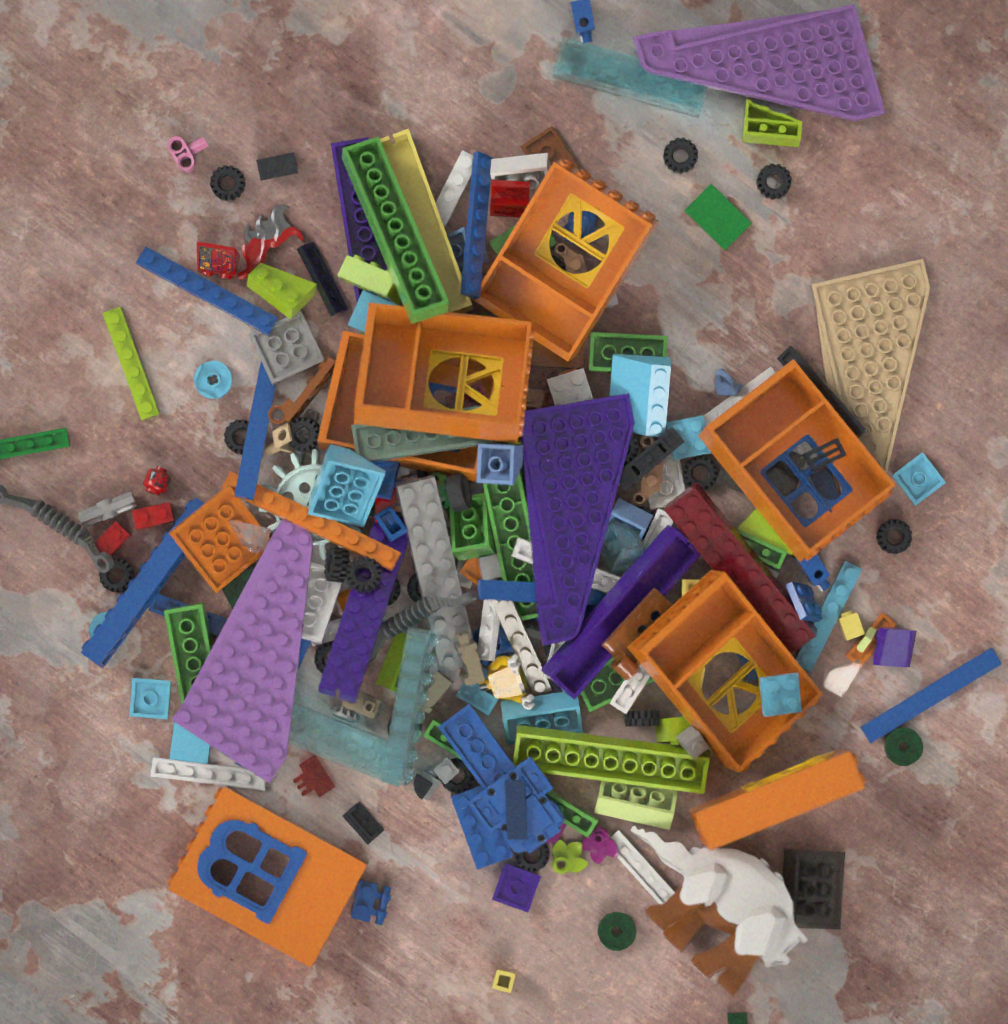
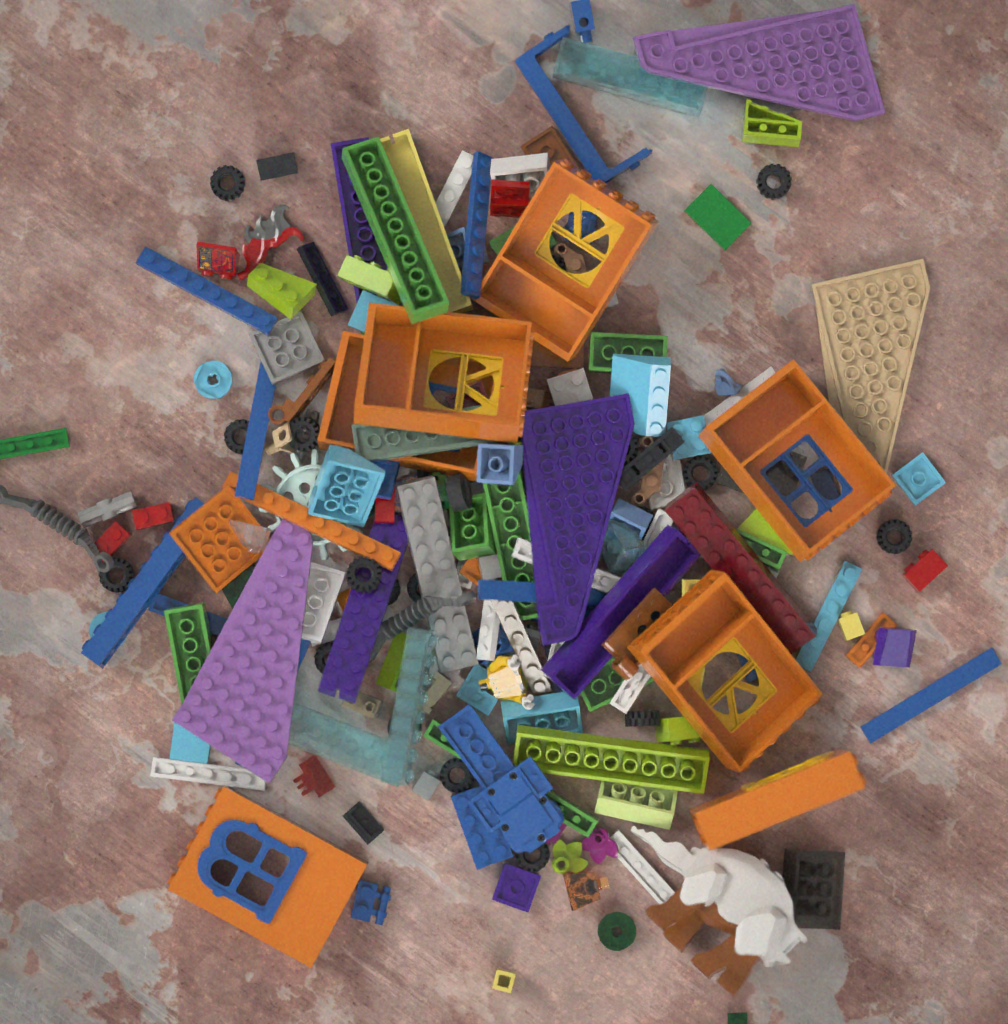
(131, 363): lime plate -> none
(150, 698): medium azure plate -> none
(156, 481): red head -> none
(186, 151): bright pink beam -> none
(336, 564): black tyre -> none
(345, 714): light grey gear -> none
(390, 524): blue slope -> none
(421, 786): black tile -> none
(446, 770): light grey brick -> none
(465, 649): dark tan hips -> none
(516, 809): dark blue tile -> none
(563, 117): none -> blue piece
(584, 888): none -> torso
(680, 144): black tyre -> none
(692, 742): light grey brick -> none
(780, 694): medium azure plate -> none
(804, 601): blue plate -> none
(808, 569): blue torso -> none
(810, 462): black tile -> none
(841, 676): clear slope -> none
(843, 411): black plate -> none
(867, 639): yellowish green tile -> none
(910, 755): dark green plate -> none
(924, 570): none -> red brick

